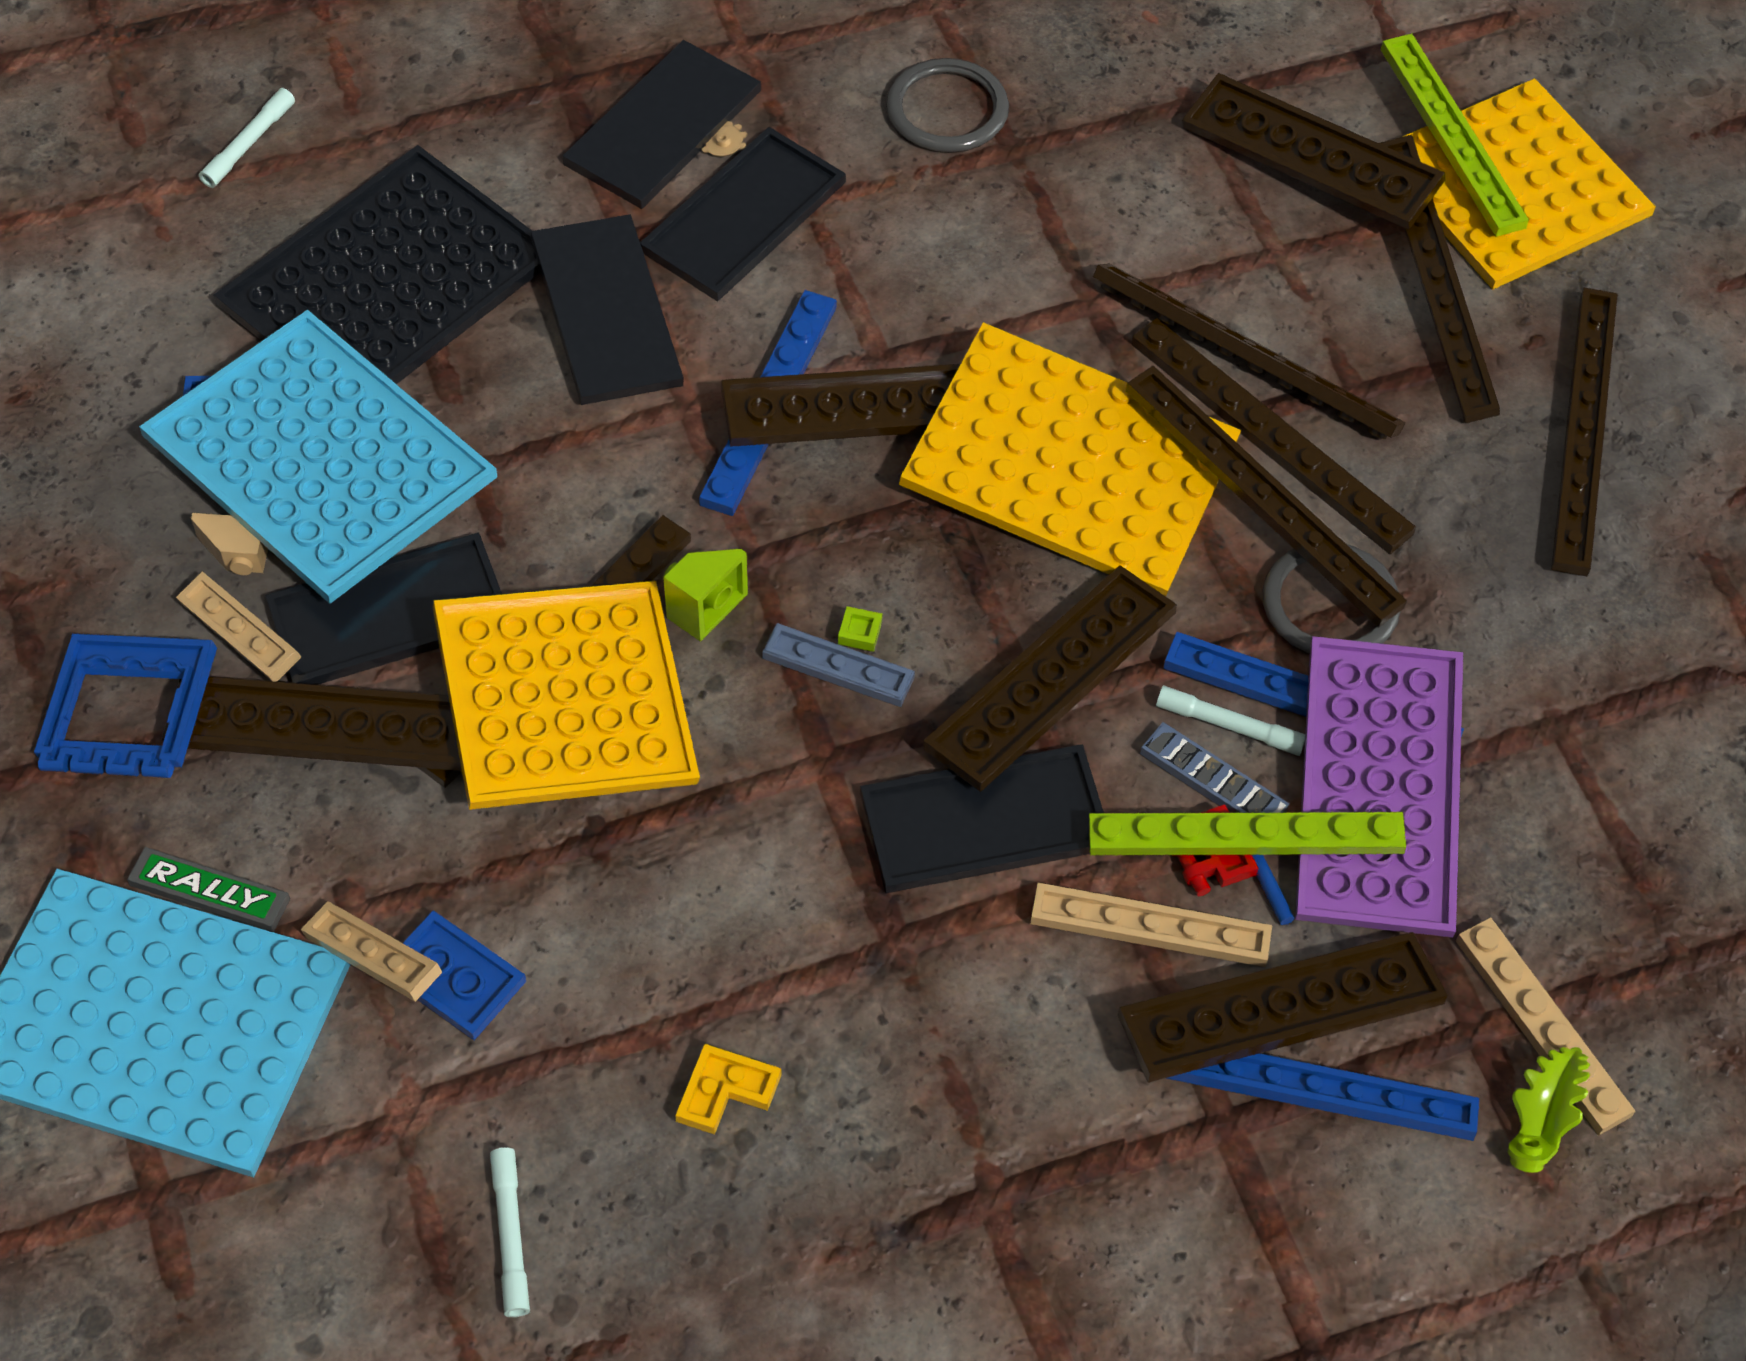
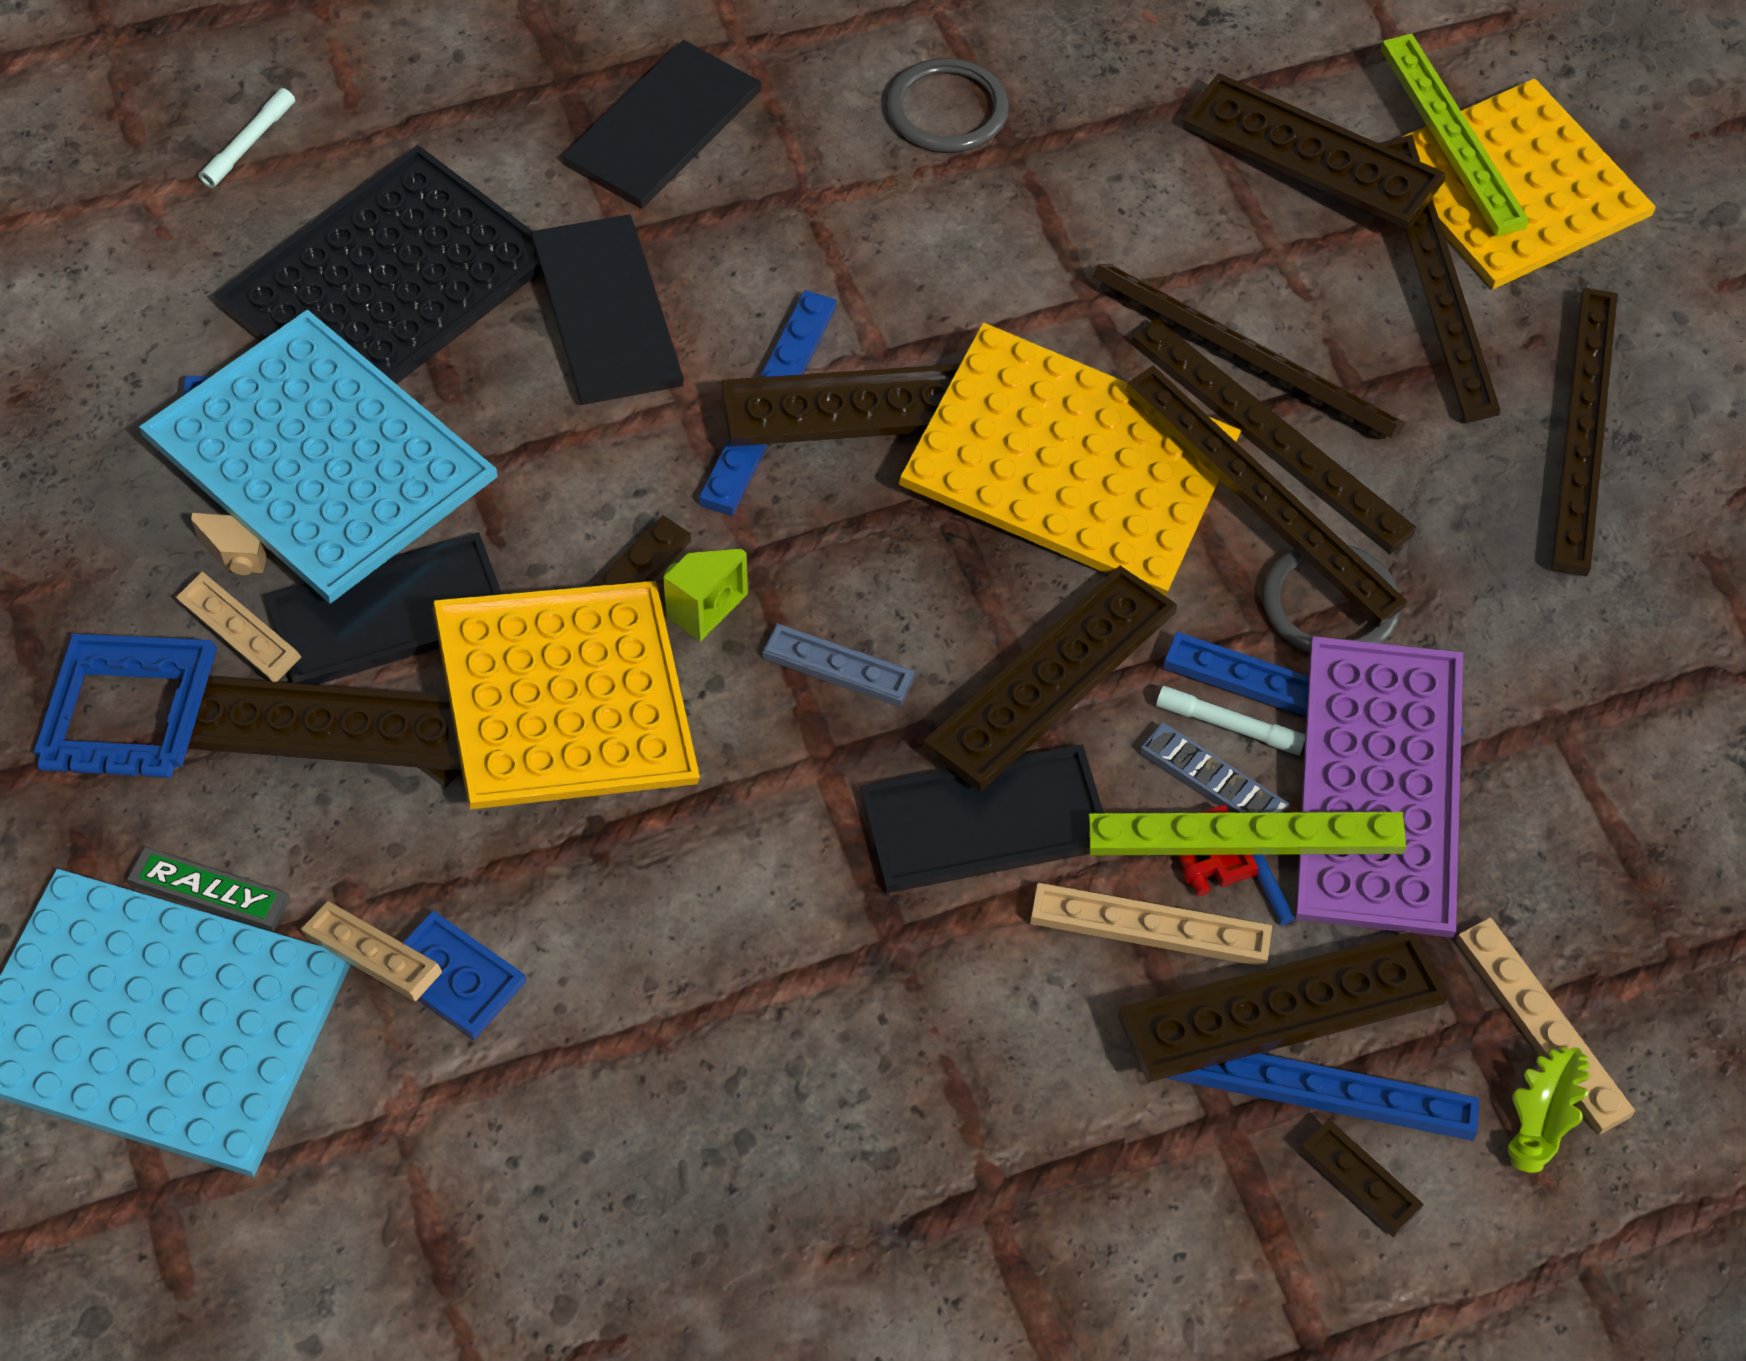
(514, 1277): light aqua piece -> none
(722, 1077): yellow plate -> none
(726, 141): tan piece -> none
(742, 213): black tile -> none
(860, 628): lime plate -> none
(1361, 1178): none -> dark brown plate

